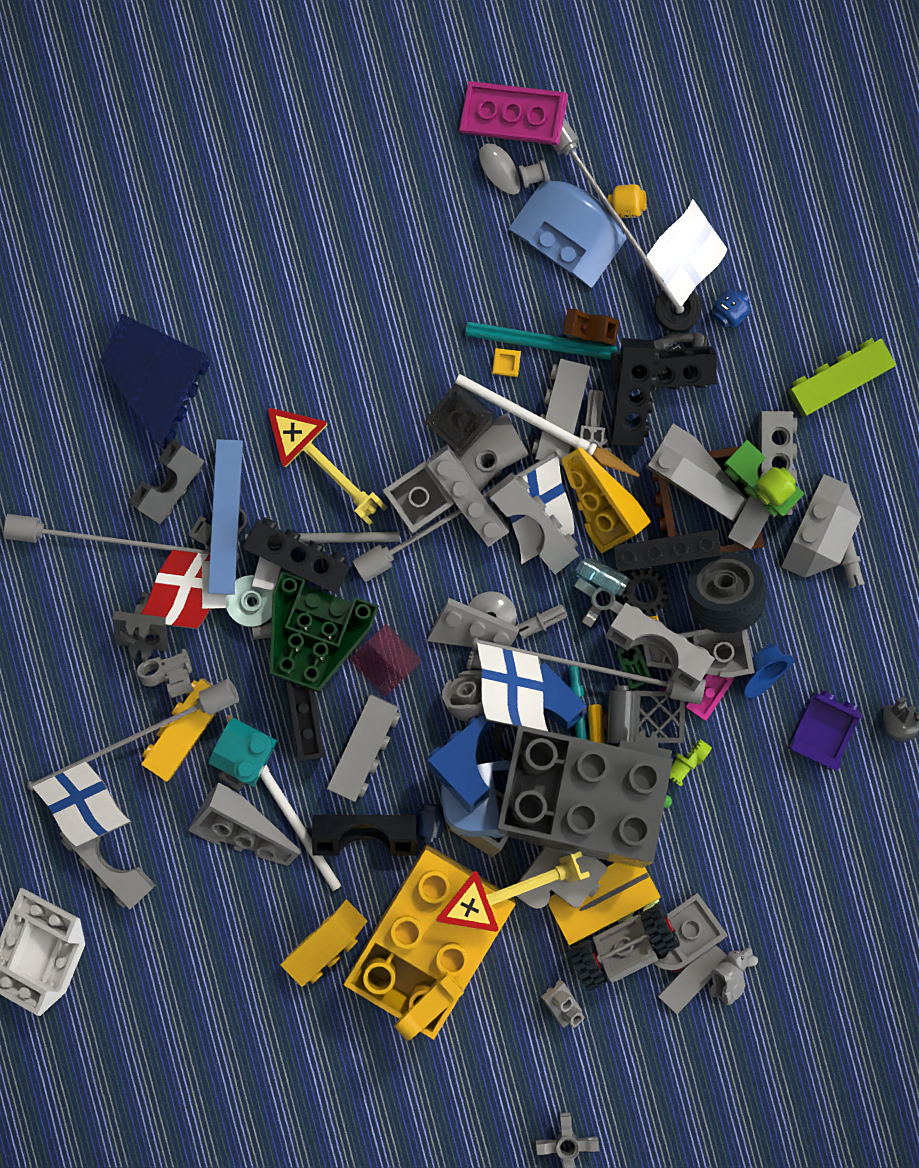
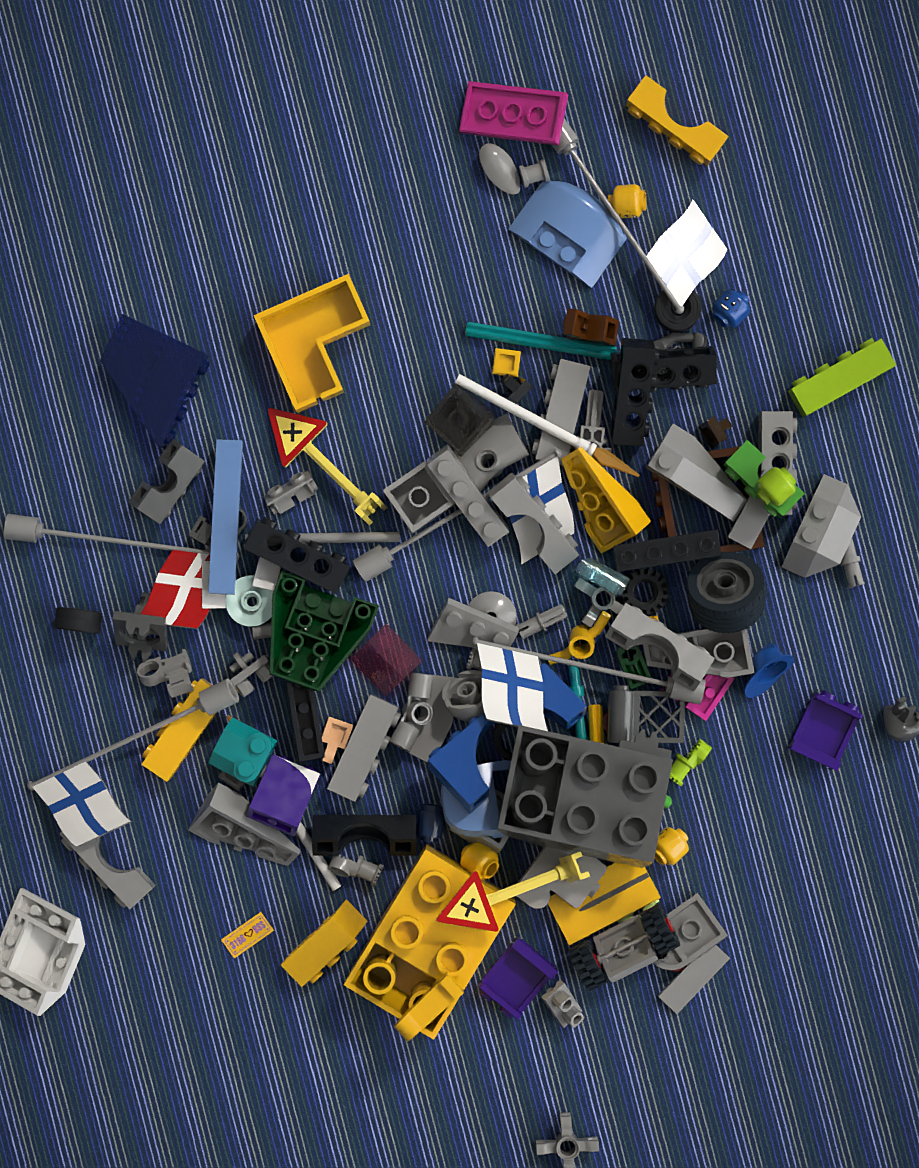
(78, 620): none -> black tyre
(247, 935): none -> yellow sticker
(260, 667): none -> light grey hips
(281, 495): none -> light grey hinge
(283, 794): none -> dark purple panel
(299, 331): none -> yellow piece
(336, 735): none -> light nougat plate
(362, 869): none -> light grey connector
(428, 731): none -> light grey panel
(480, 859): none -> yellow head
(515, 388): none -> black tile
(516, 978): none -> dark purple panel
(586, 633): none -> yellow piece
(671, 846): none -> yellow head
(700, 141): none -> yellow arch
(714, 430): none -> dark brown tile
(729, 975): light grey animal -> none

